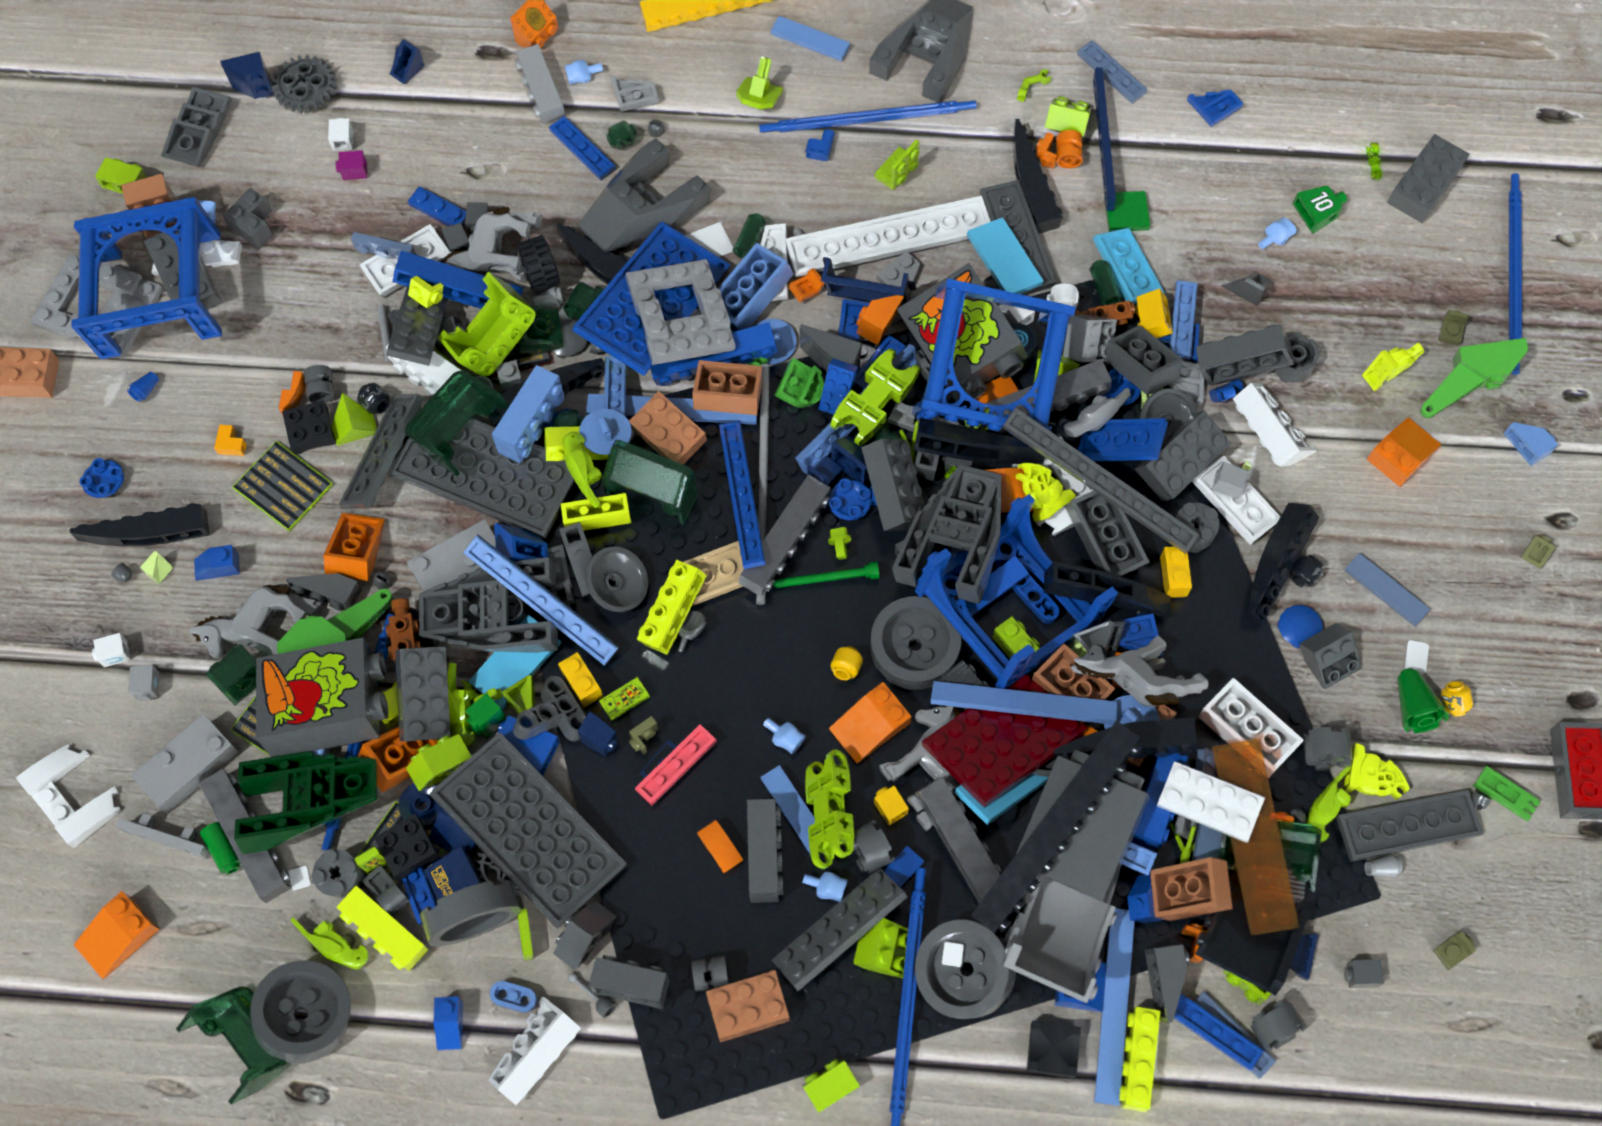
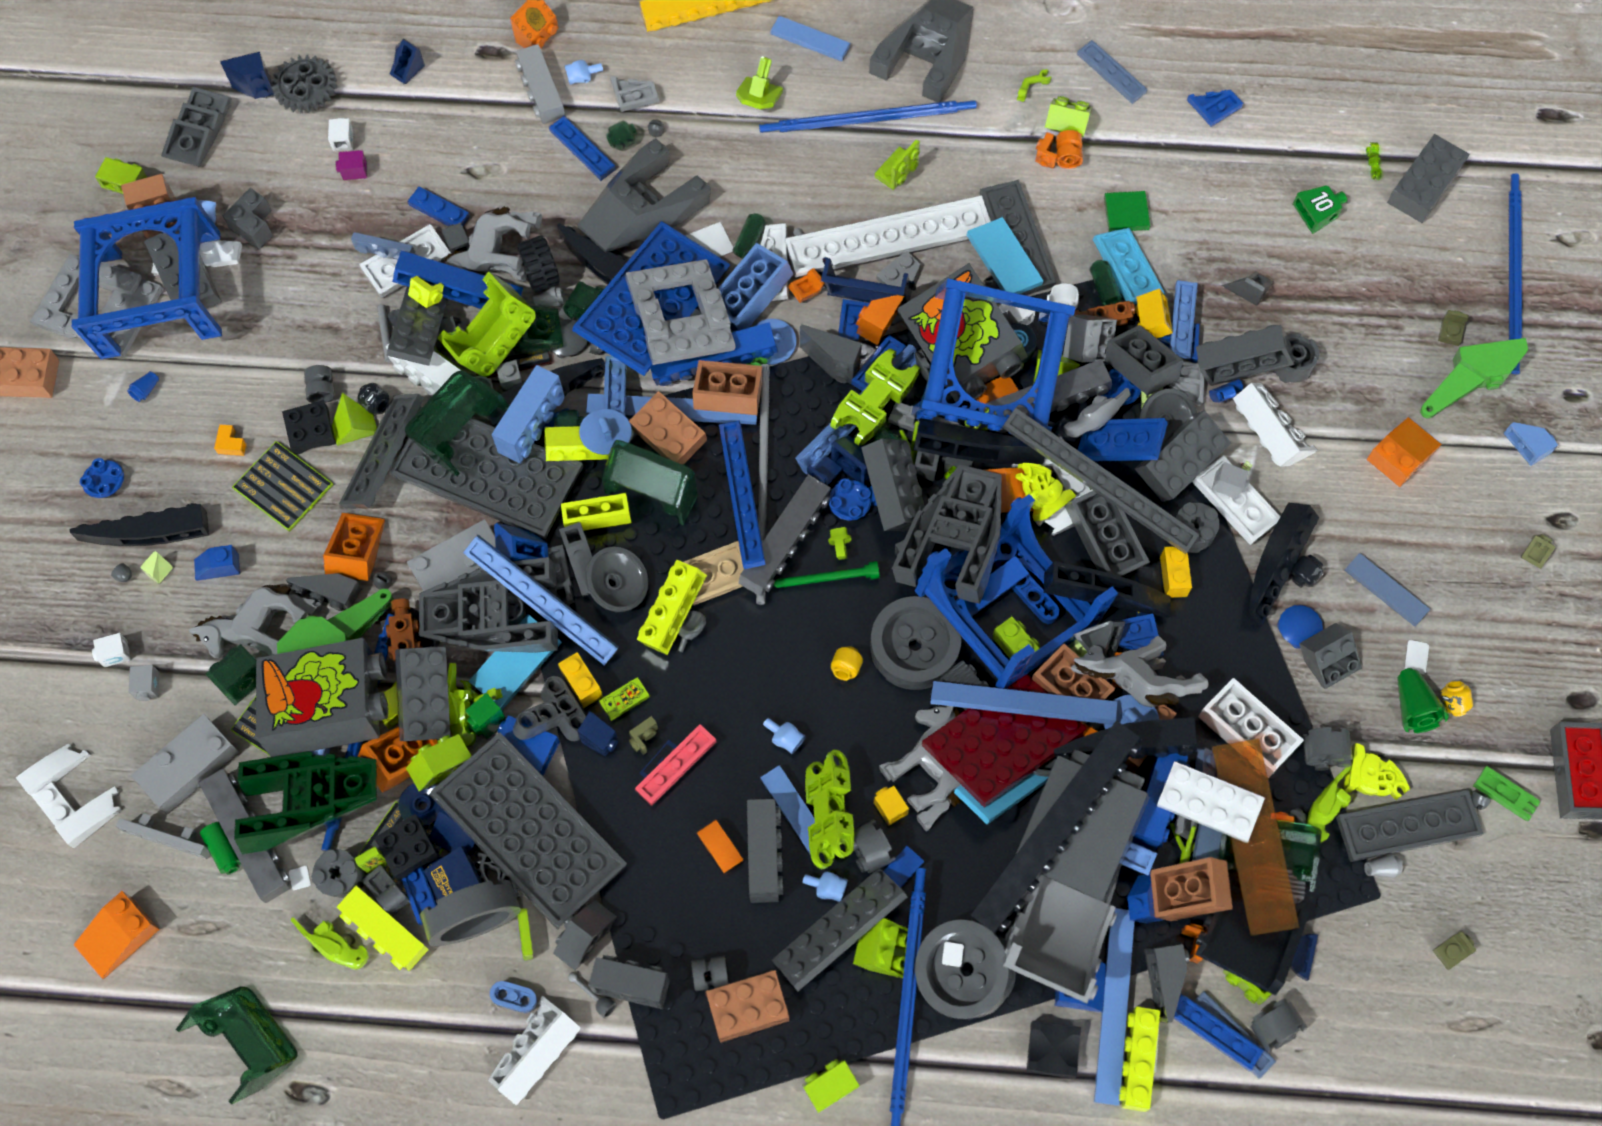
(291, 398): orange slope -> none
(303, 987): dark grey brick -> none
(448, 1022): blue slope -> none
(473, 213): dark grey brick -> none
(520, 695): lime slope -> none
(580, 465): lime animal -> none
(800, 385): bright green slope -> none
(820, 149): blue piece -> none
(837, 385): blue piece -> none
(870, 723): orange slope -> none
(959, 836): flat silver brick -> none
(1034, 182): black slope -> none
(1104, 139): dark blue tile -> none
(1278, 232): light blue piece -> none
(1364, 973): dark grey brick -> none
(1390, 364): neon yellow piece -> none

